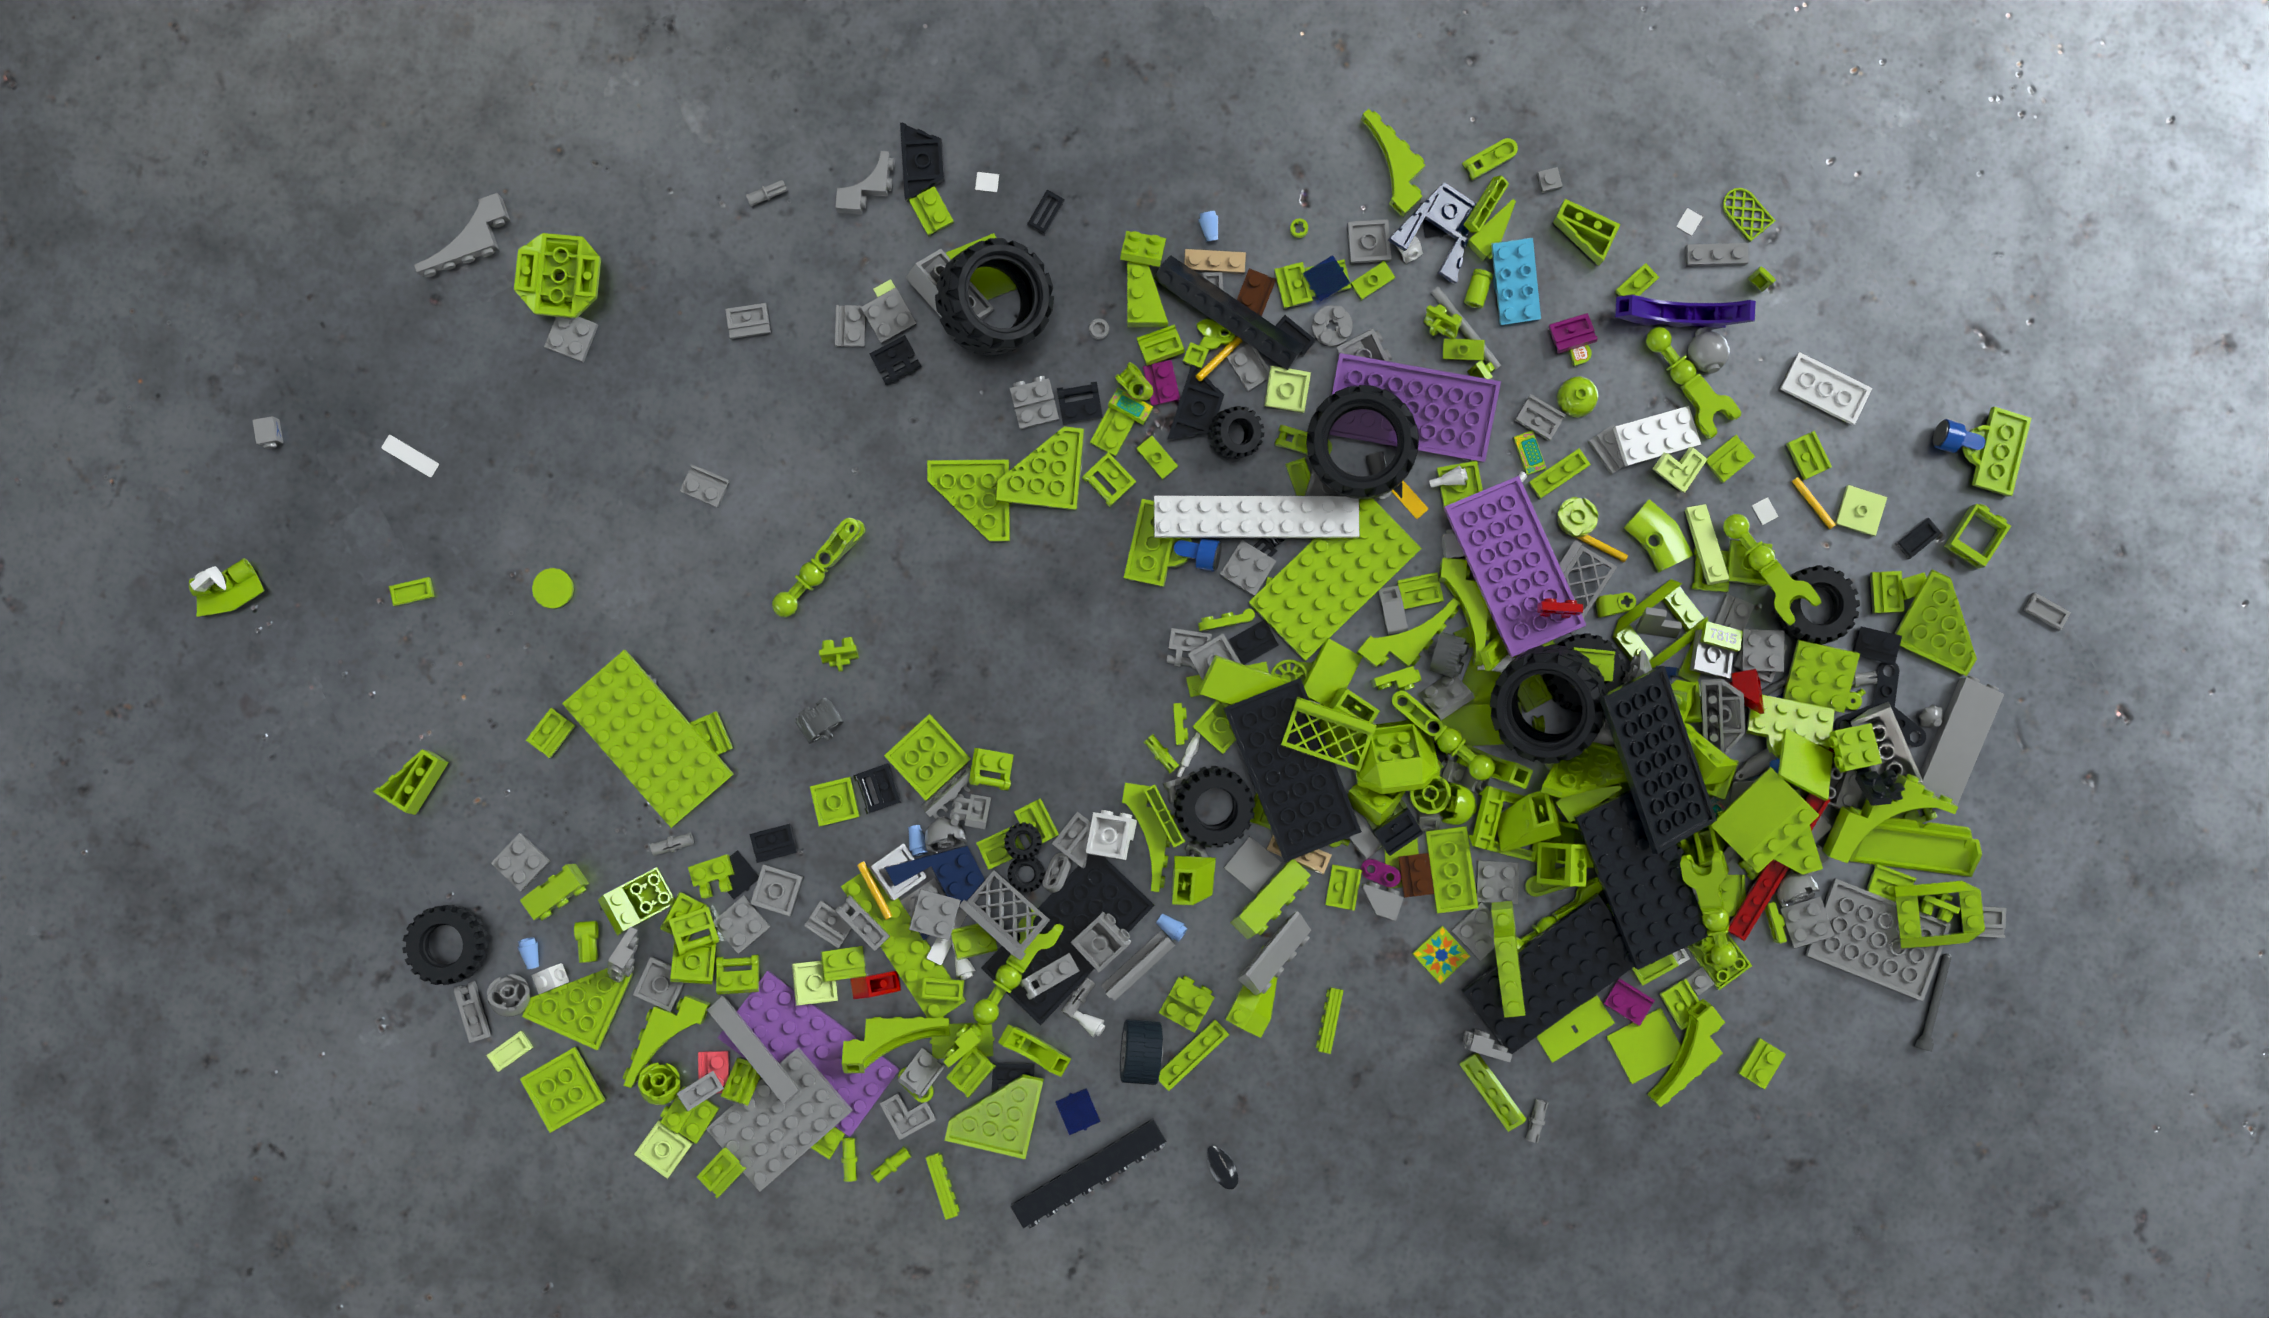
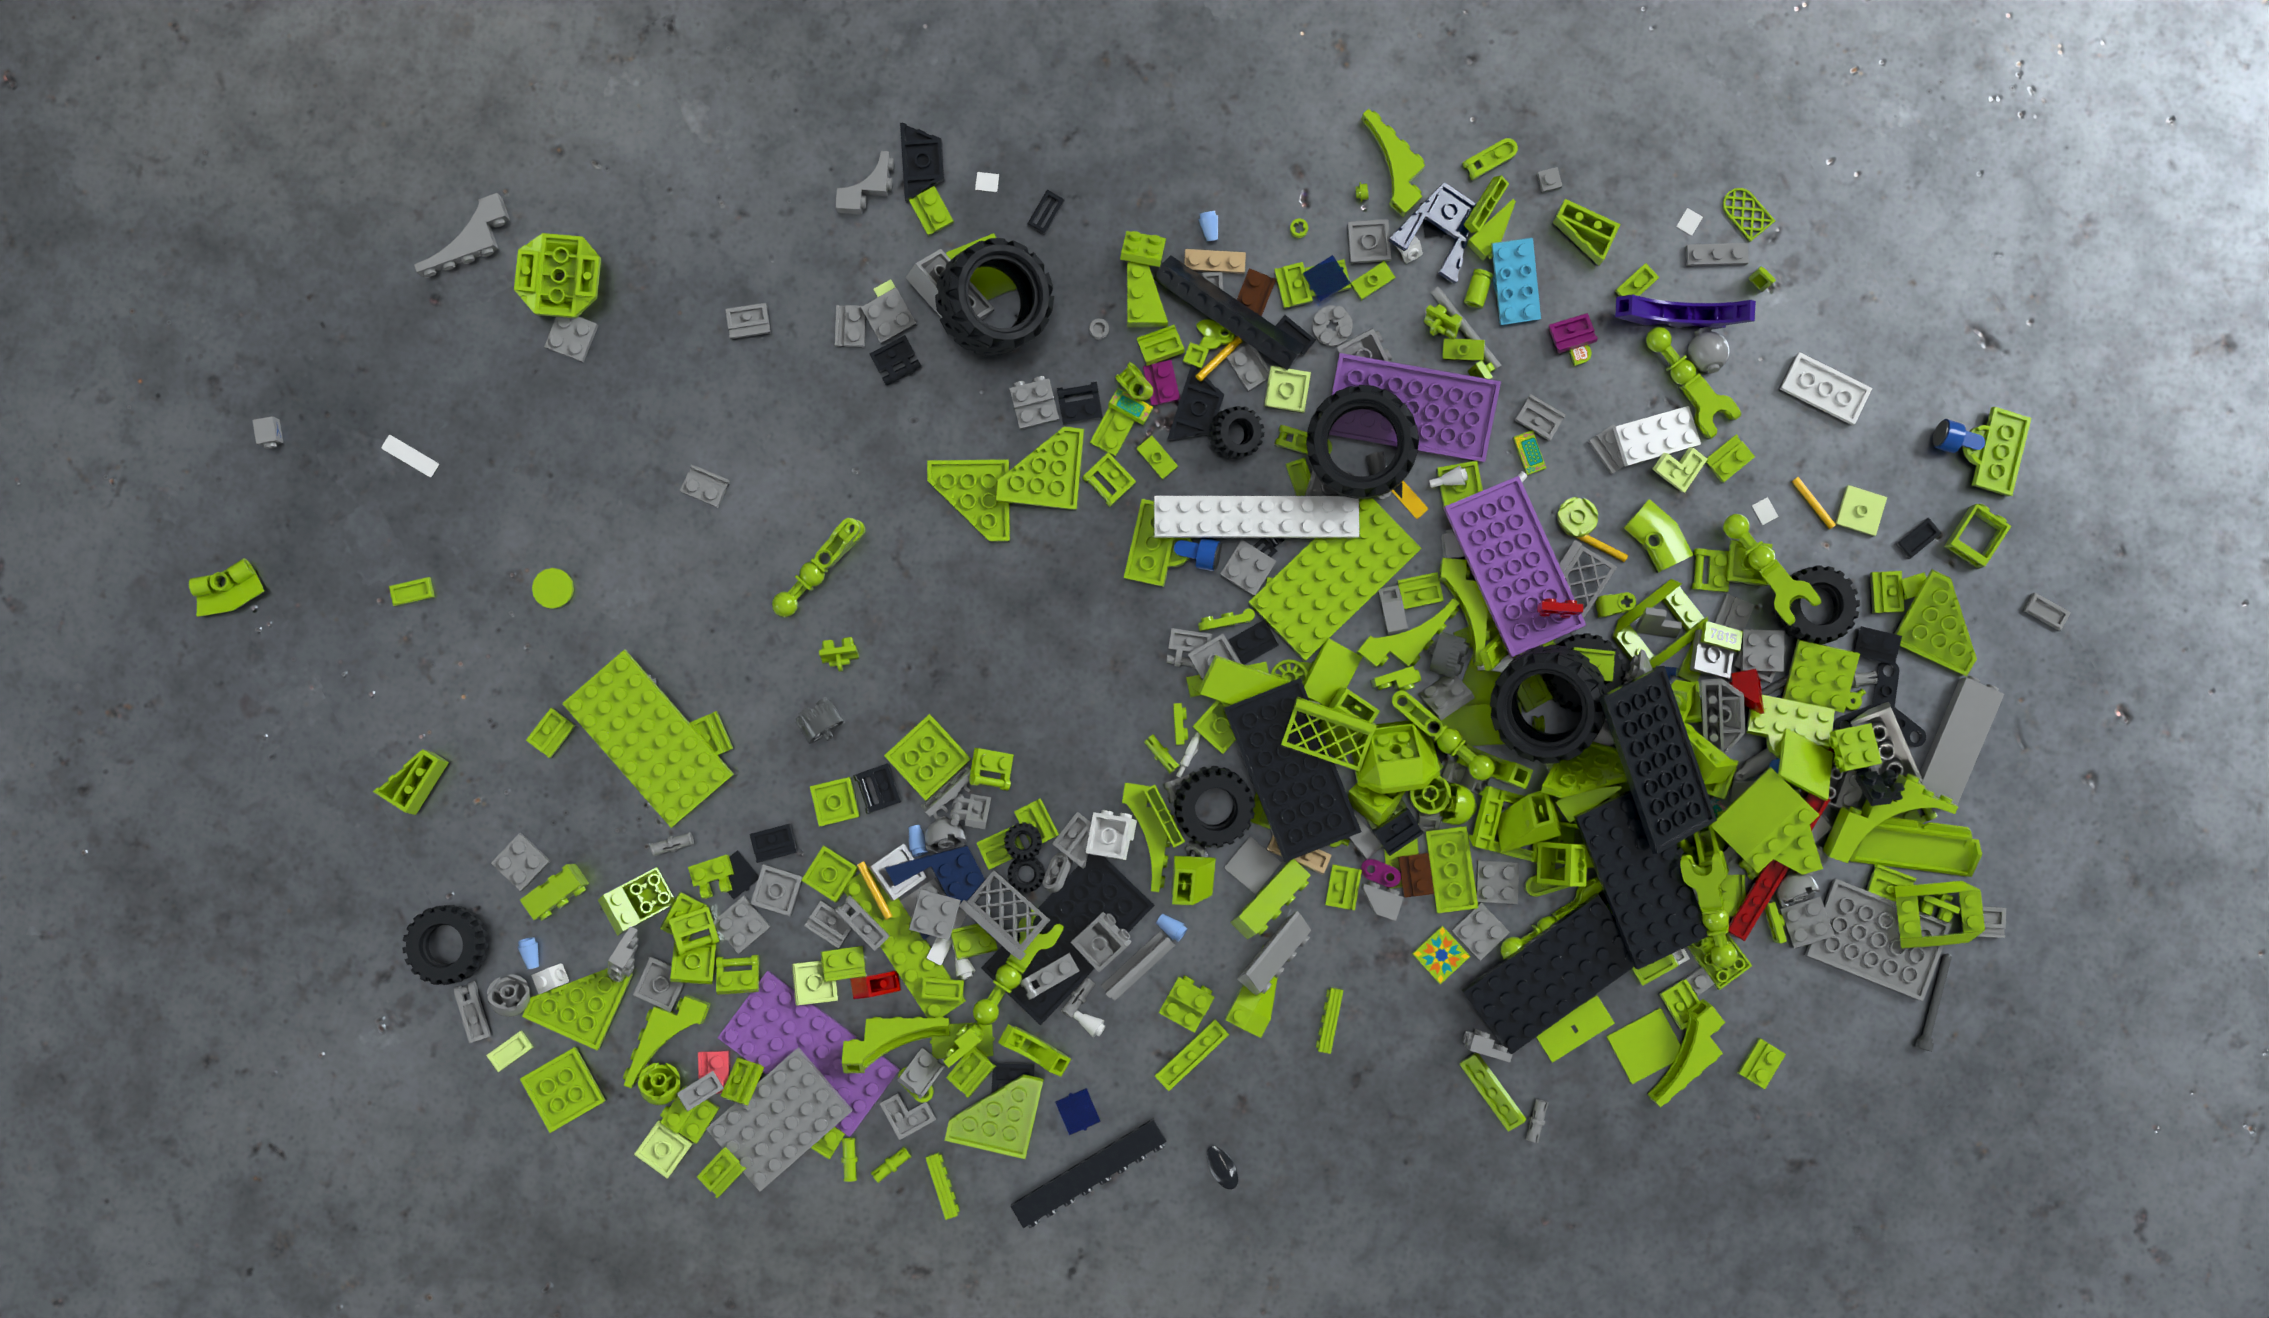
(207, 578): white plate -> none
(587, 934): lime piece -> none
(753, 1050): light grey tile -> none
(766, 193): light grey axle -> none
(830, 874): none -> lime plate
(1141, 1052): black wheel -> none
(1362, 192): none -> lime plate
(1507, 958): lime arch -> none
(1559, 473): lime plate -> none
(1577, 397): lime cylinder -> none
(1628, 1002): magenta plate -> none
(1706, 544): yellowish green plate -> none
(1809, 455): lime plate -> none
(1931, 716): light grey piece -> none

